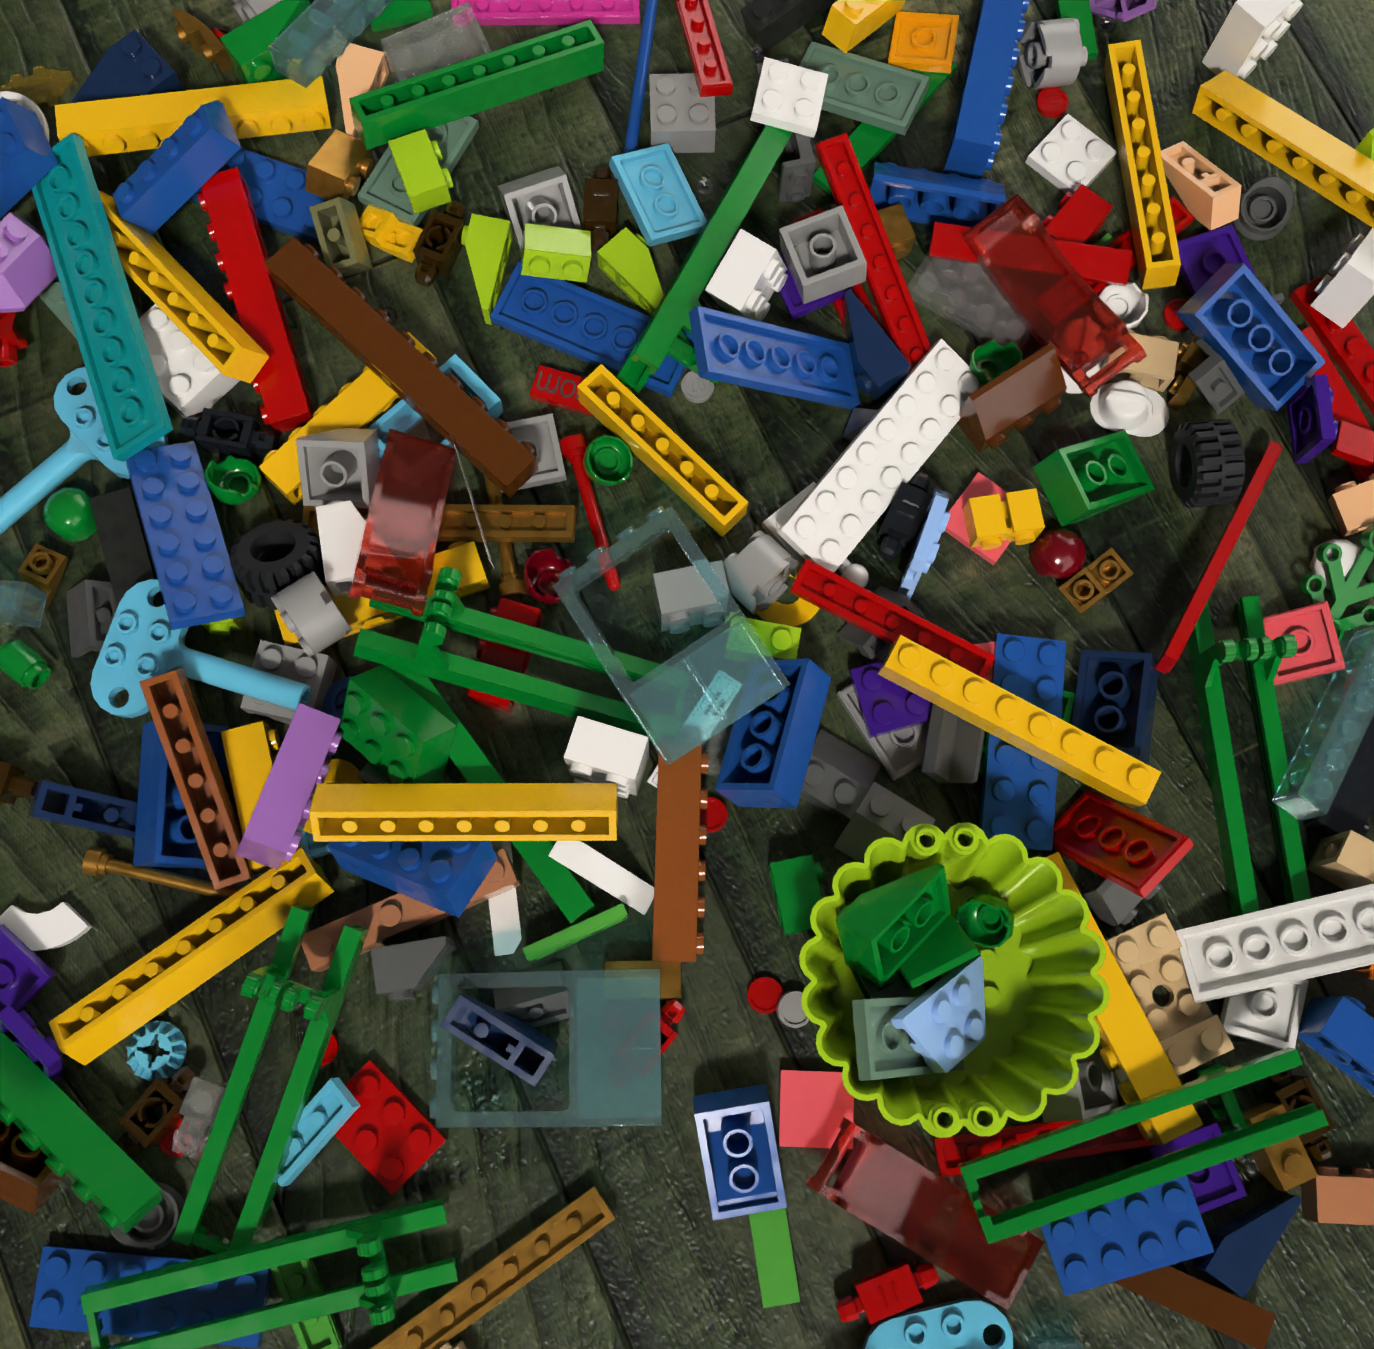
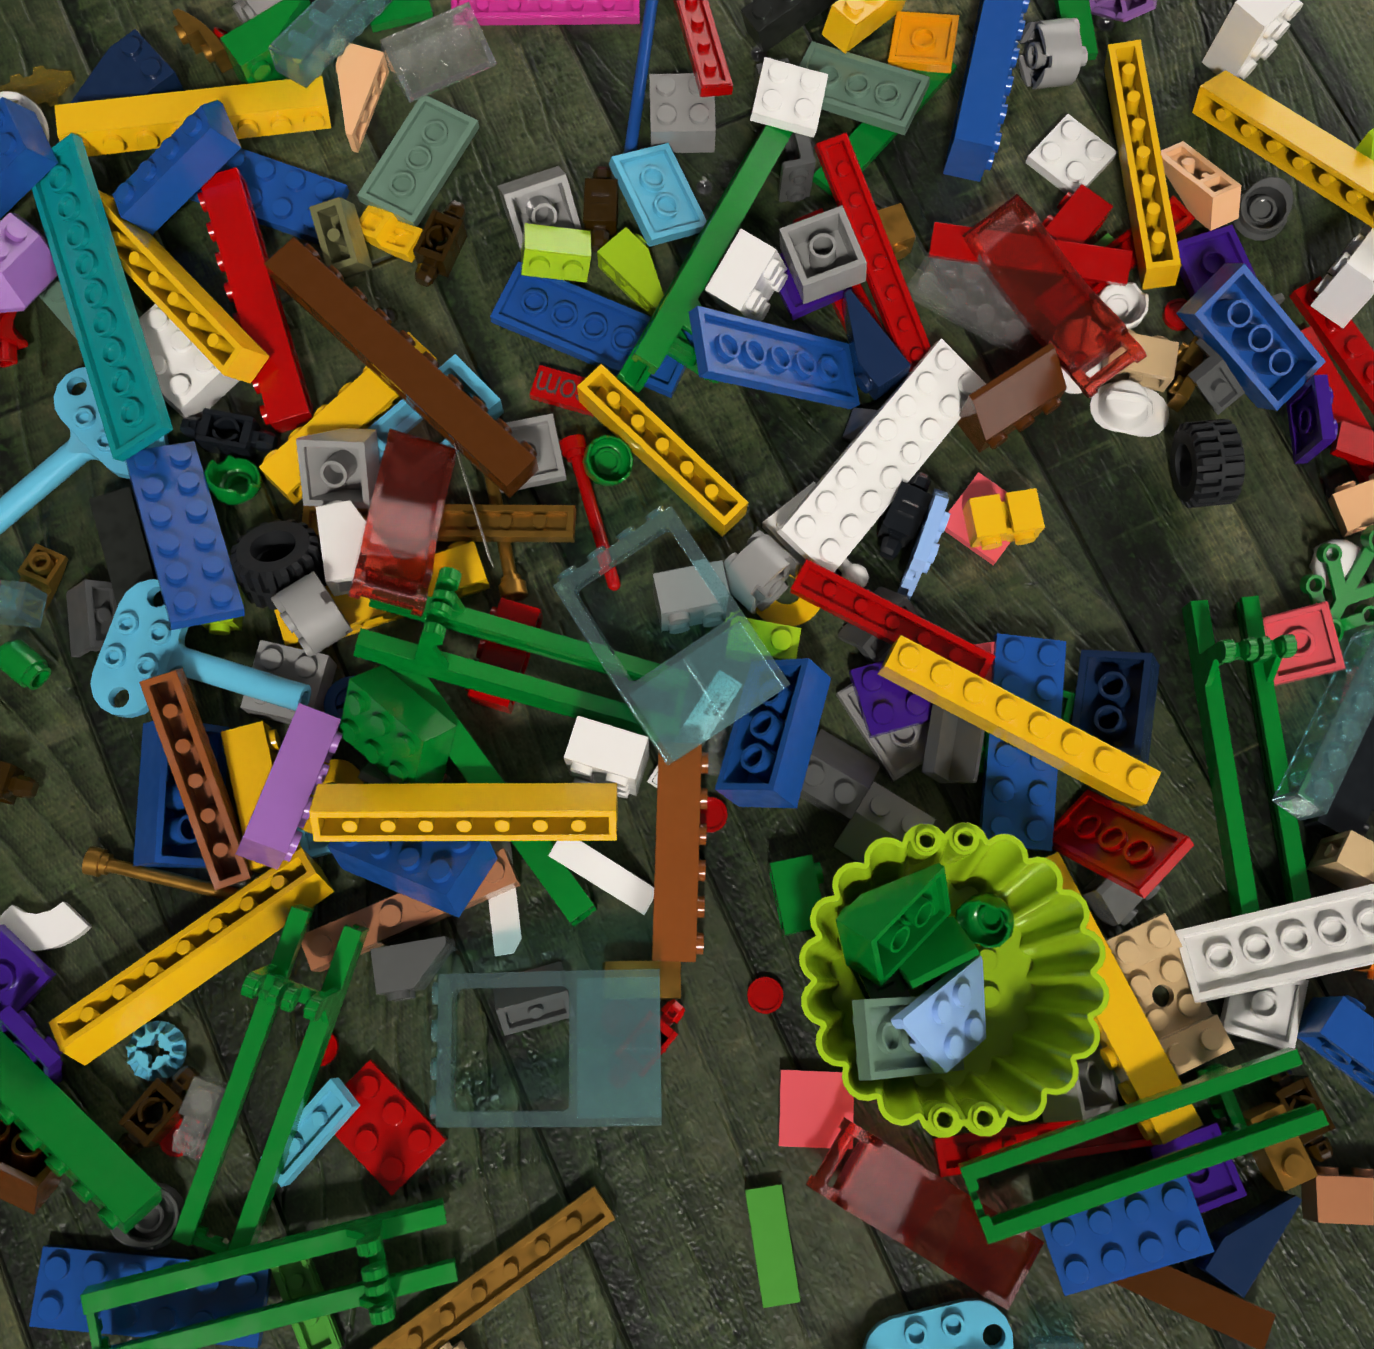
(70, 514): green hair -> none
(83, 809): dark blue slope -> none
(338, 167): pearl gold brick -> none
(420, 171): lime brick -> none
(477, 84): green brick -> none
(488, 250): lime slope -> none
(501, 1038): dark blue slope -> none
(541, 574): dark red hair -> none
(575, 933): bright green tile -> none
(696, 388): light grey piece -> none
(739, 1152): blue slope -> none
(790, 1010): light grey piece -> none
(887, 1292): red piece -> none
(935, 196): blue slope -> none
(993, 359): green hair -> none
(1052, 102): red piece -> none
(1058, 553): dark red hair -> none
(1092, 477): green slope -> none
(1095, 581): pearl gold slope -> none
(1218, 558): red tile -> none

